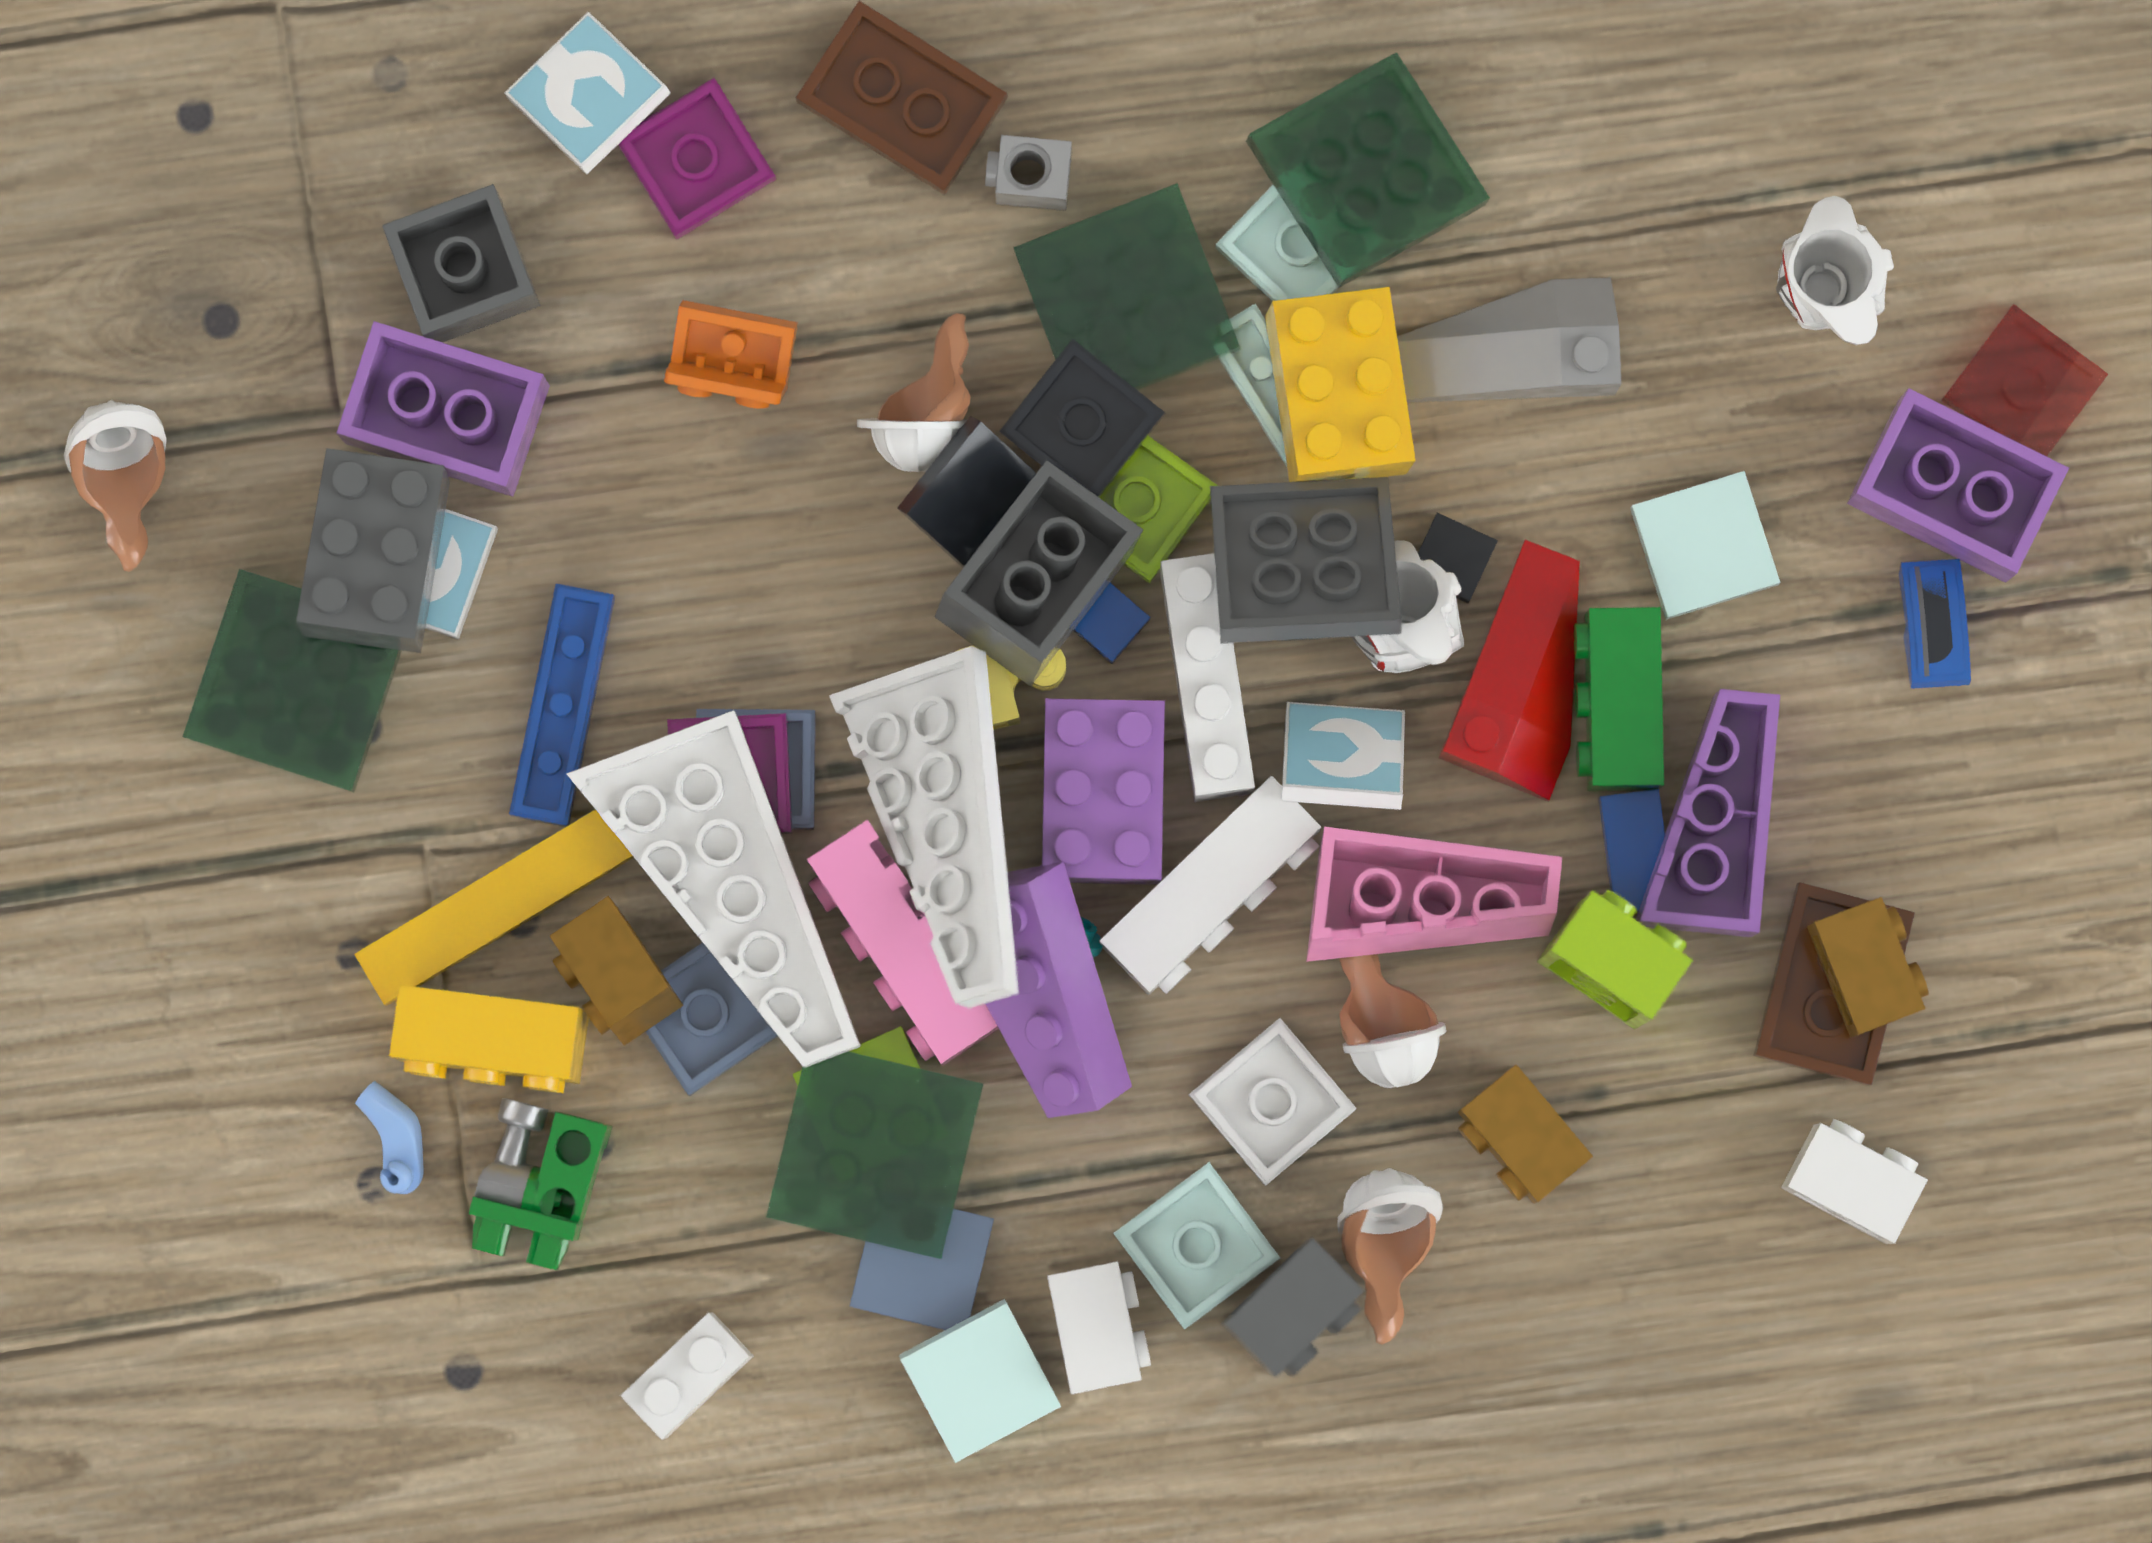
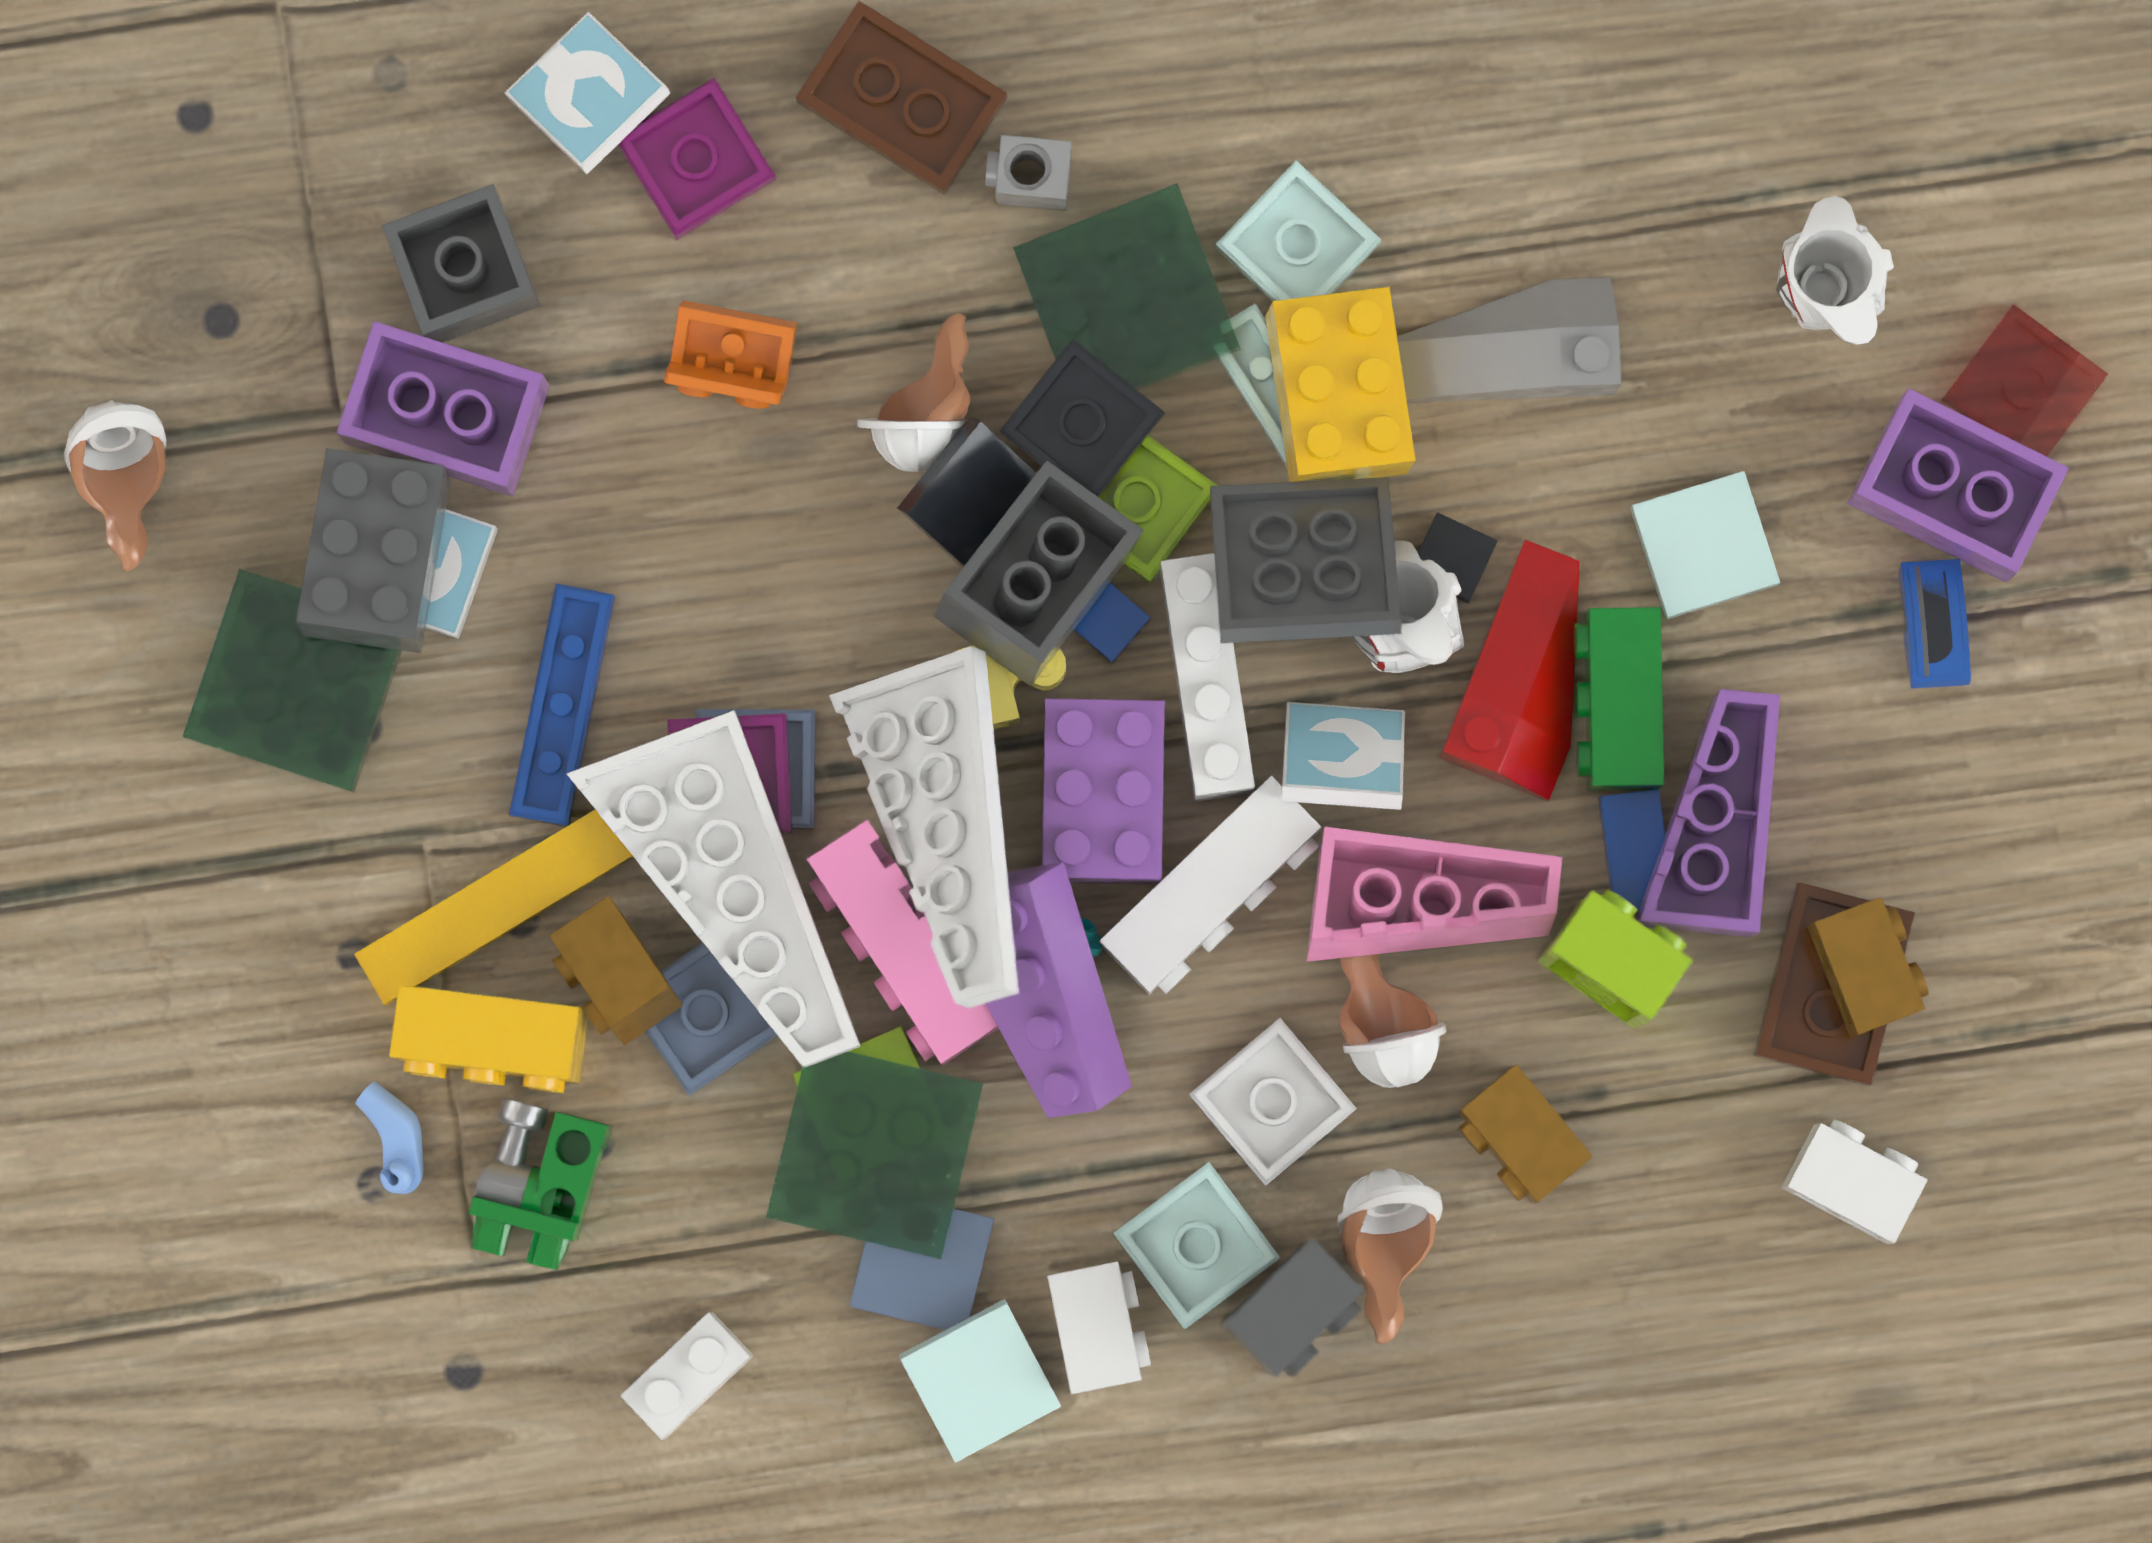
(1367, 169): clear green plate -> none

